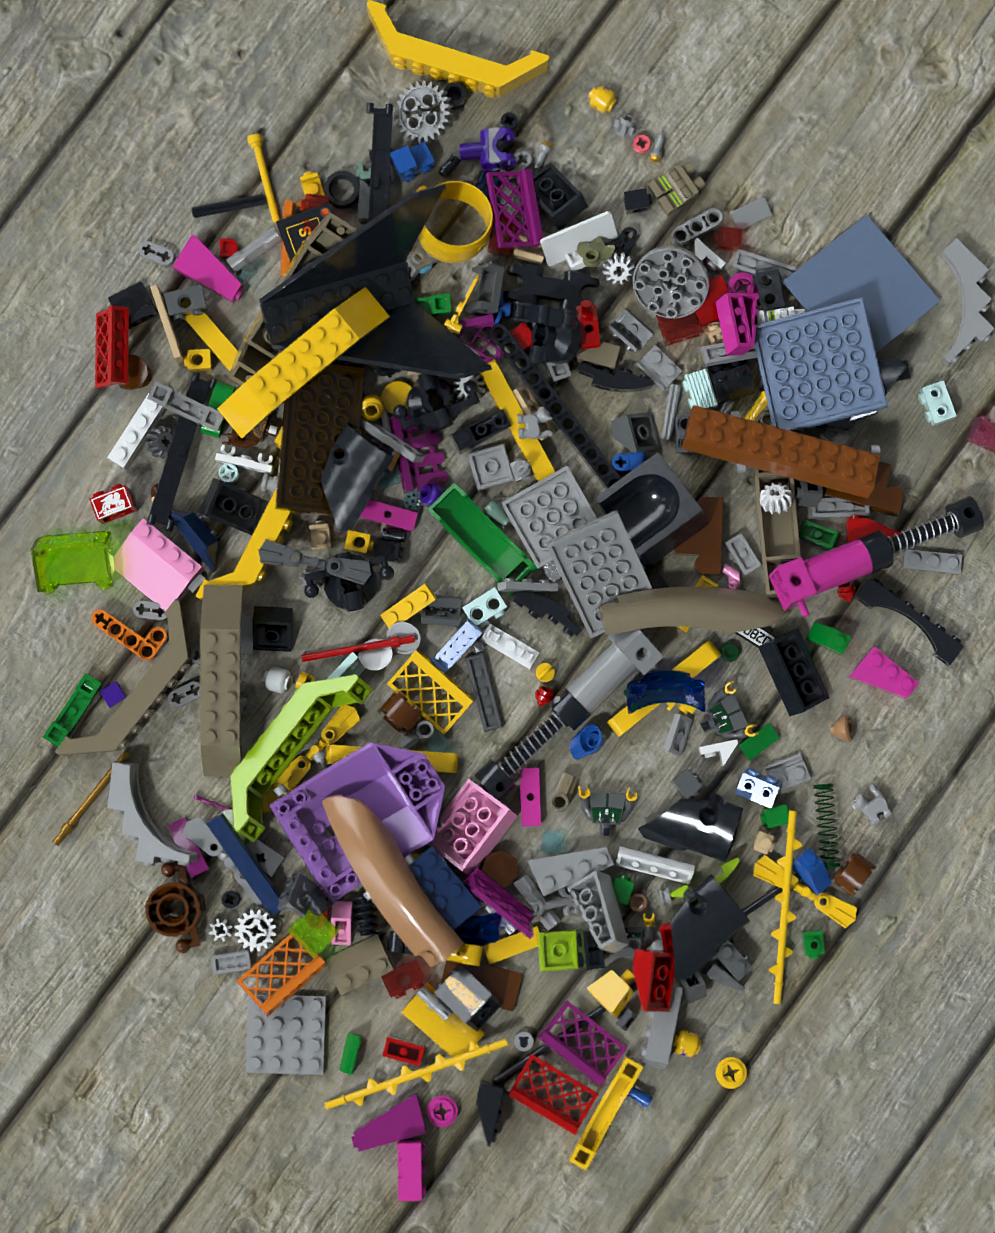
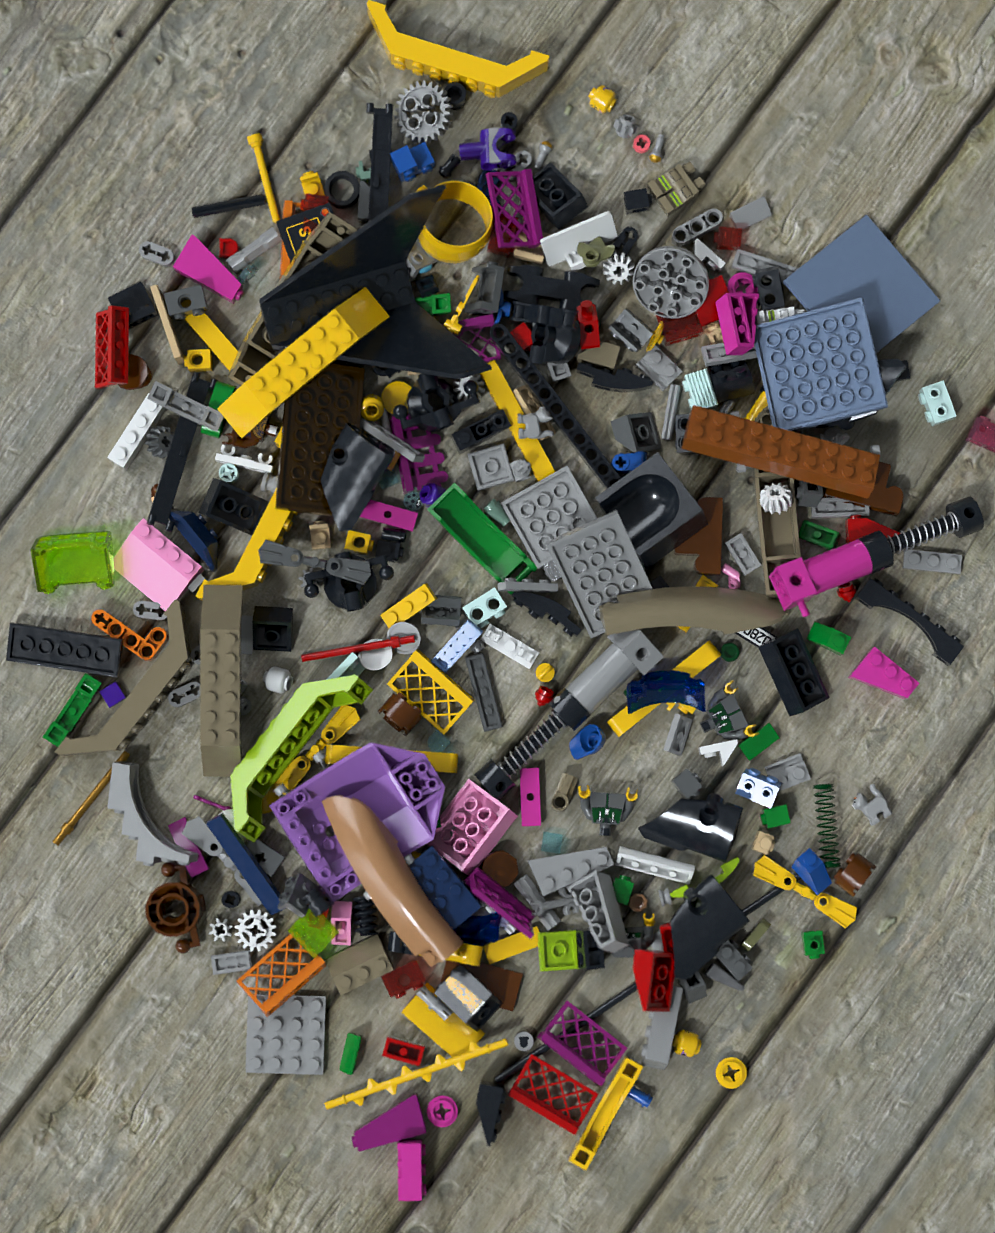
(64, 649): none -> black tile
(113, 503): red brick -> none
(303, 677): yellow tile -> none
(416, 736): light grey axle -> none
(427, 286): none -> black tile
(613, 991): yellow torso -> none
(626, 1019): black tile -> none
(657, 337): none -> yellow piece
(755, 935): none -> olive beam
(784, 898): yellow plant -> none
(843, 728): medium nougat brick -> none
(968, 272): light grey arch -> none

